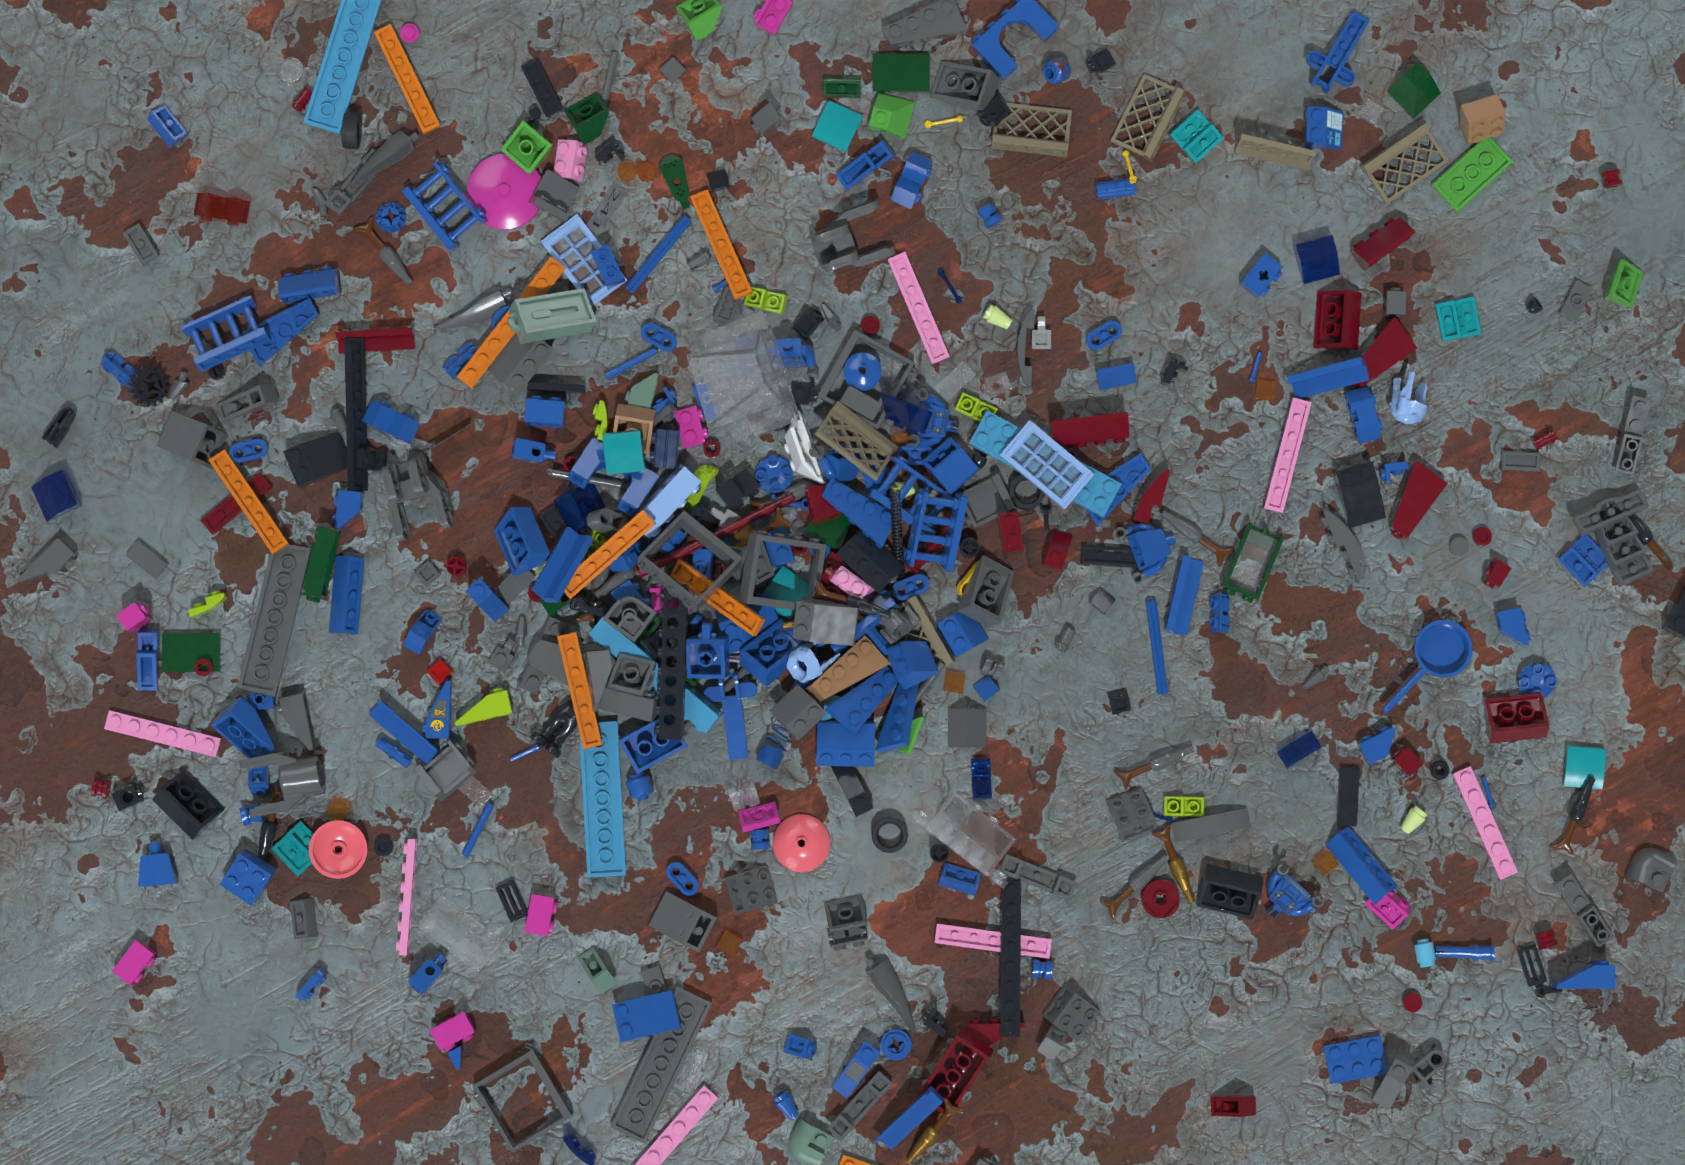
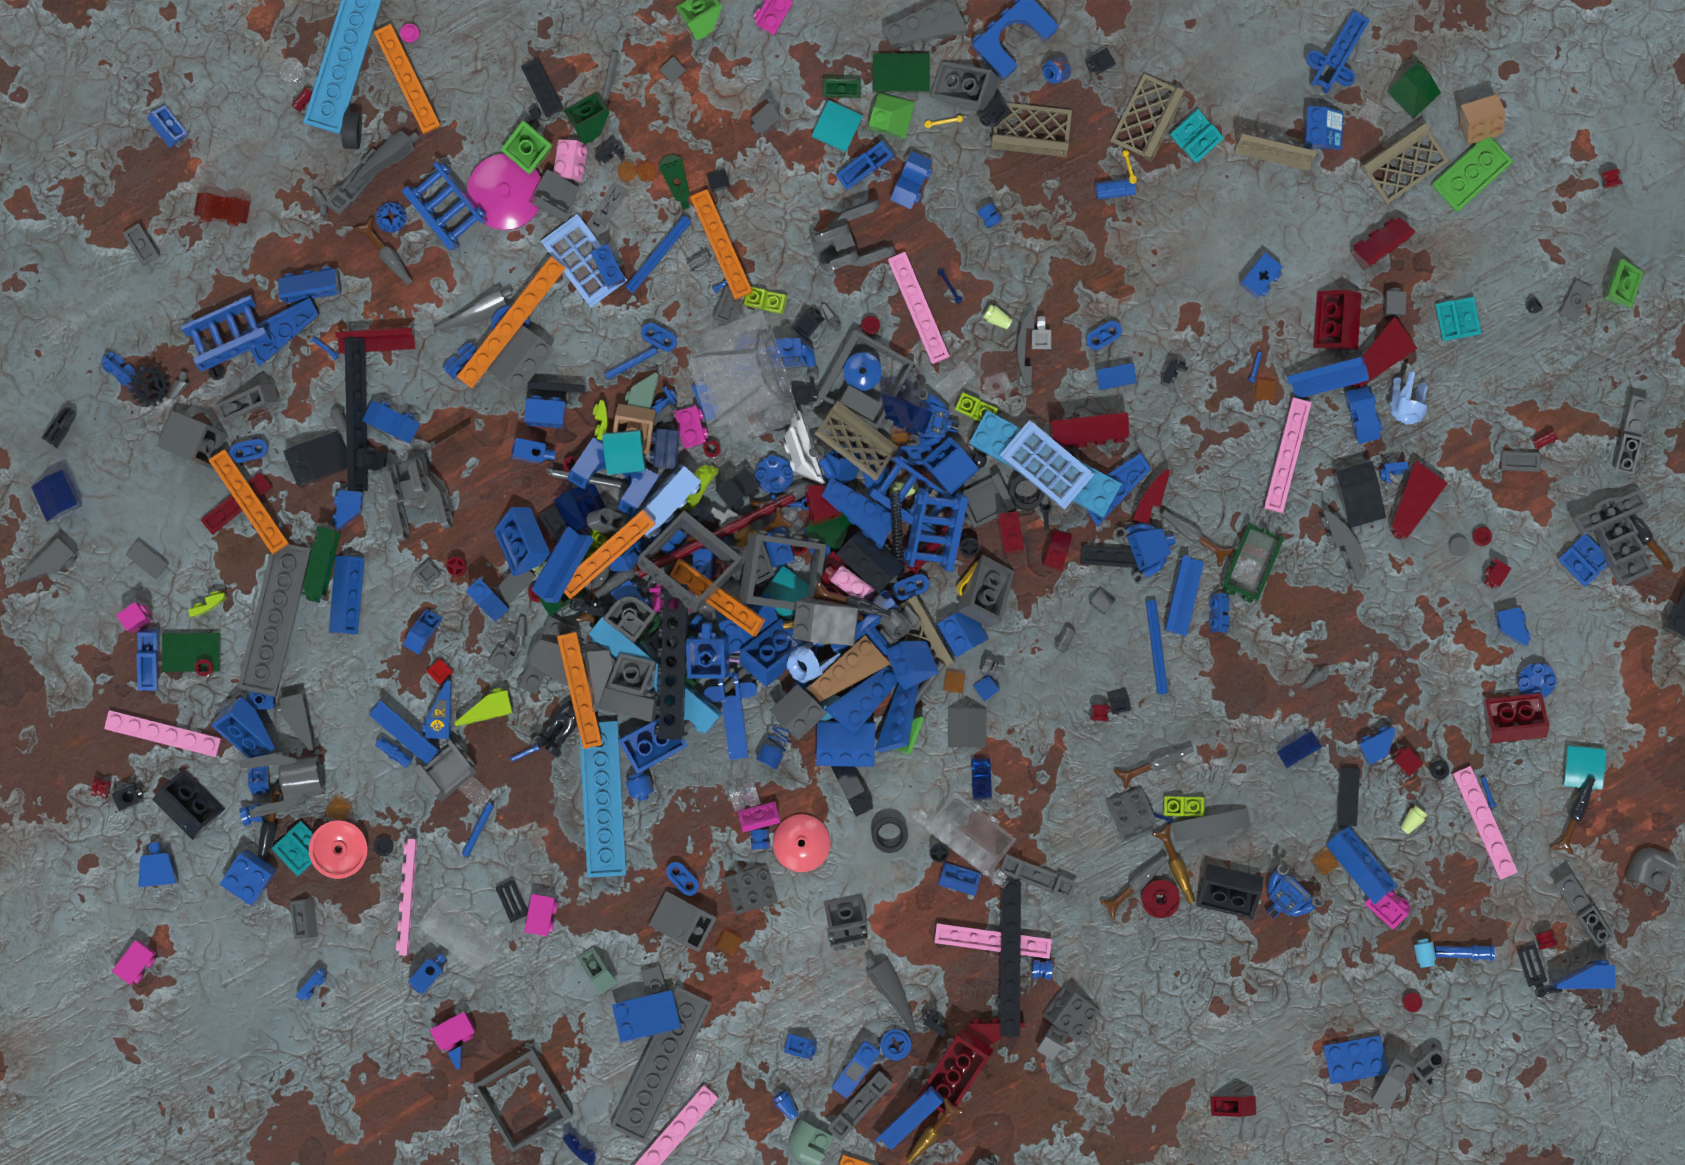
(334, 355): none -> blue piece
(551, 316): sand green piece -> none
(1099, 713): none -> dark red wheel
(1317, 259): clear blue slope -> none
(1440, 650): blue piece -> none

